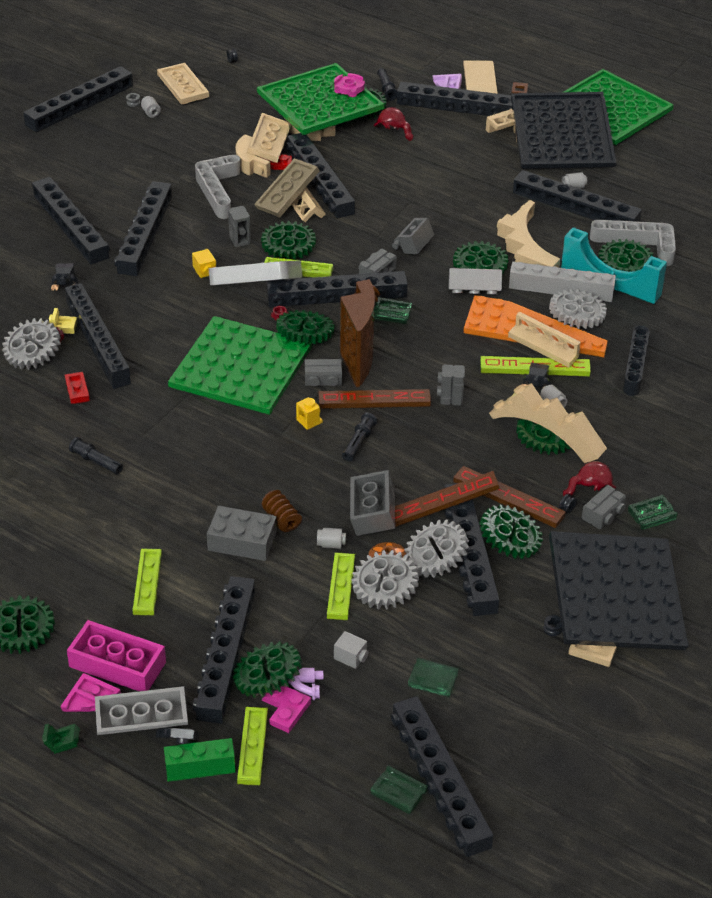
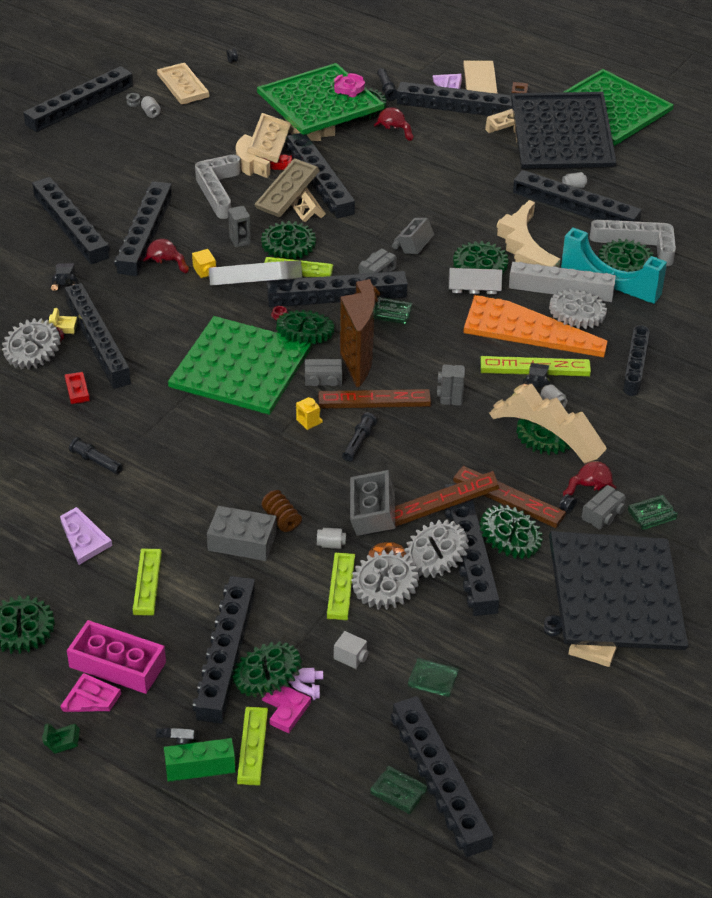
(83, 535): none -> lavender wing
(140, 710): light grey slope -> none
(165, 250): none -> dark red piece
(545, 342): tan fence -> none

